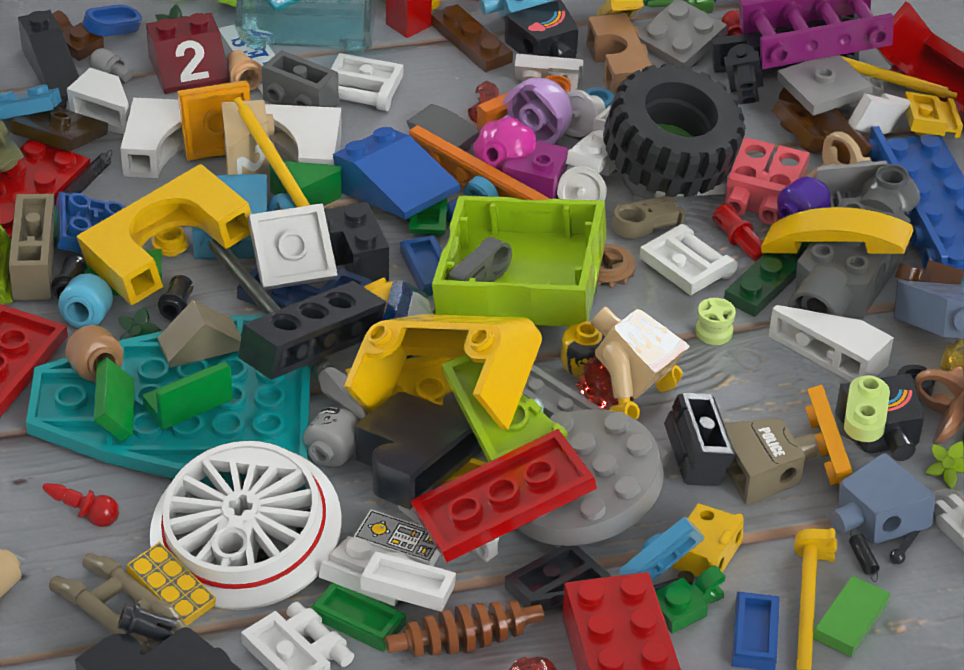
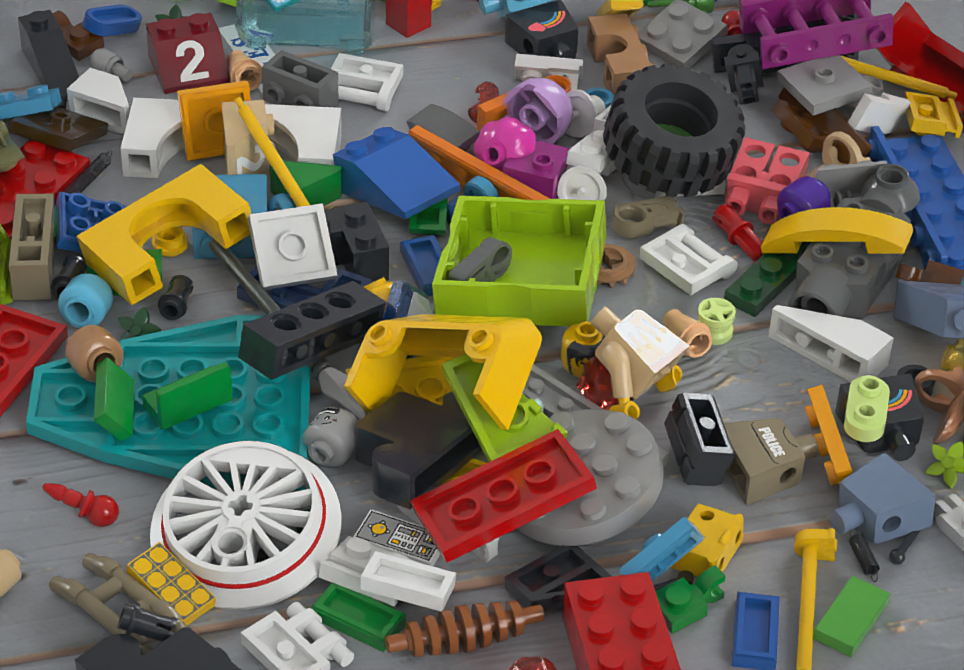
(198, 335): dark tan slope -> none
(471, 38): reddish brown plate -> none
(689, 330): none -> light nougat cone

